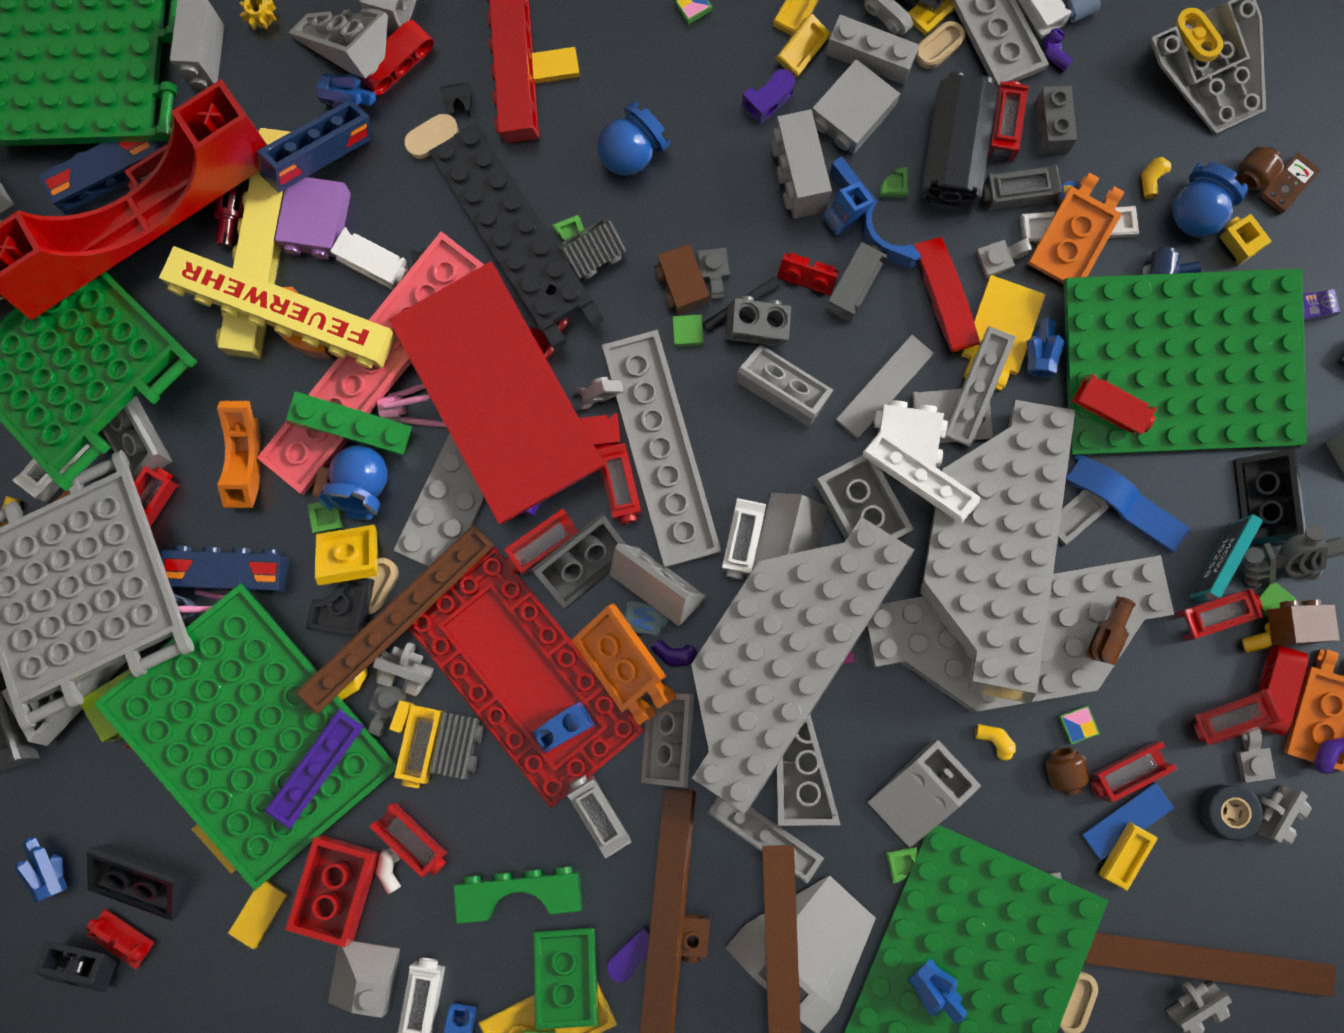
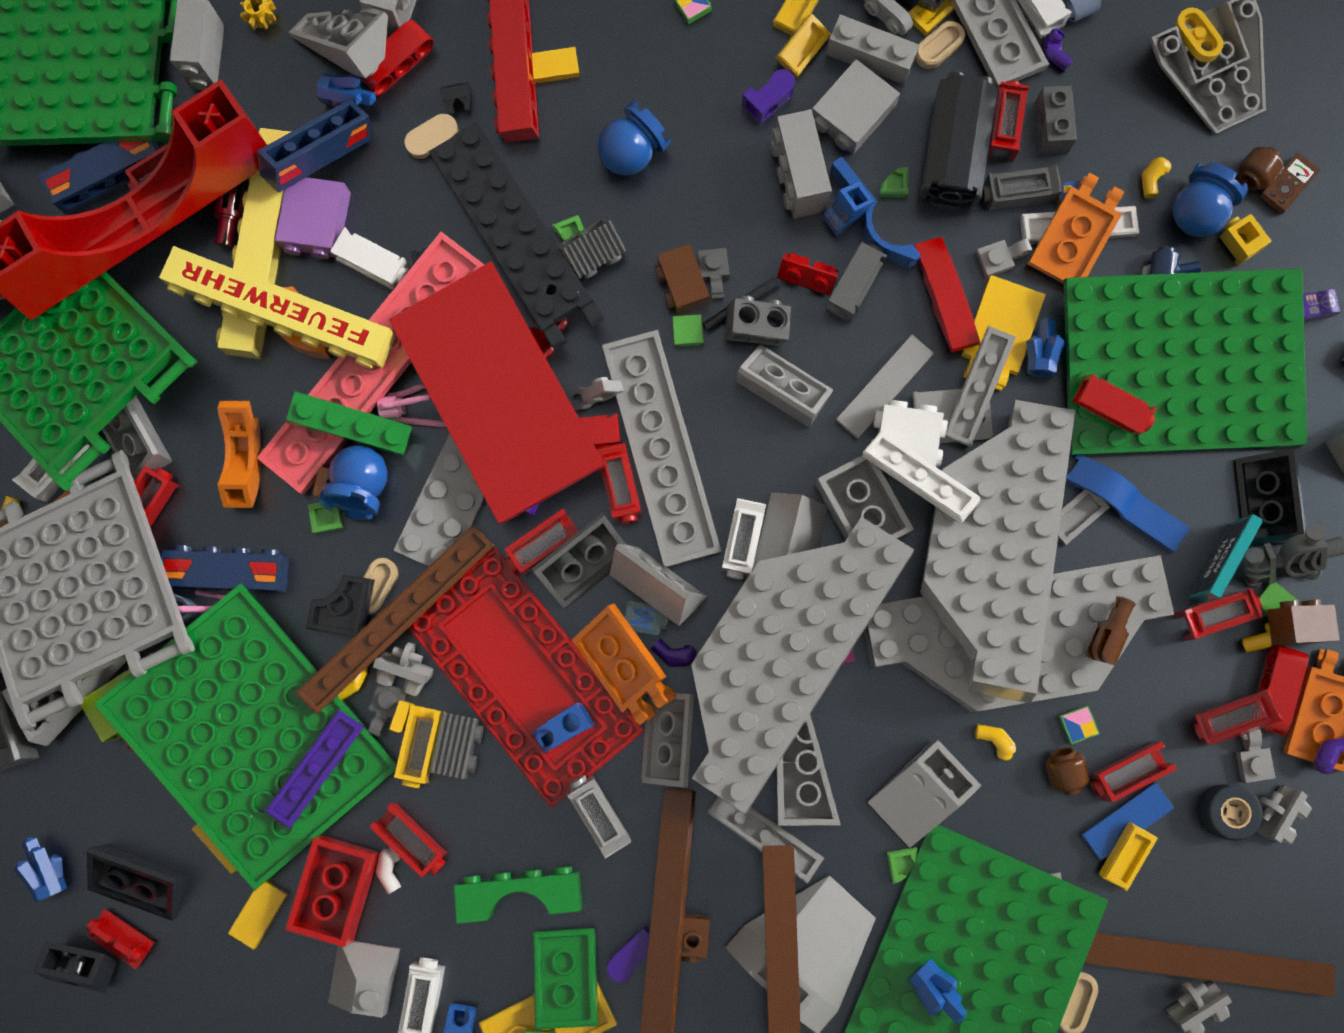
(346, 555): yellow plate -> none

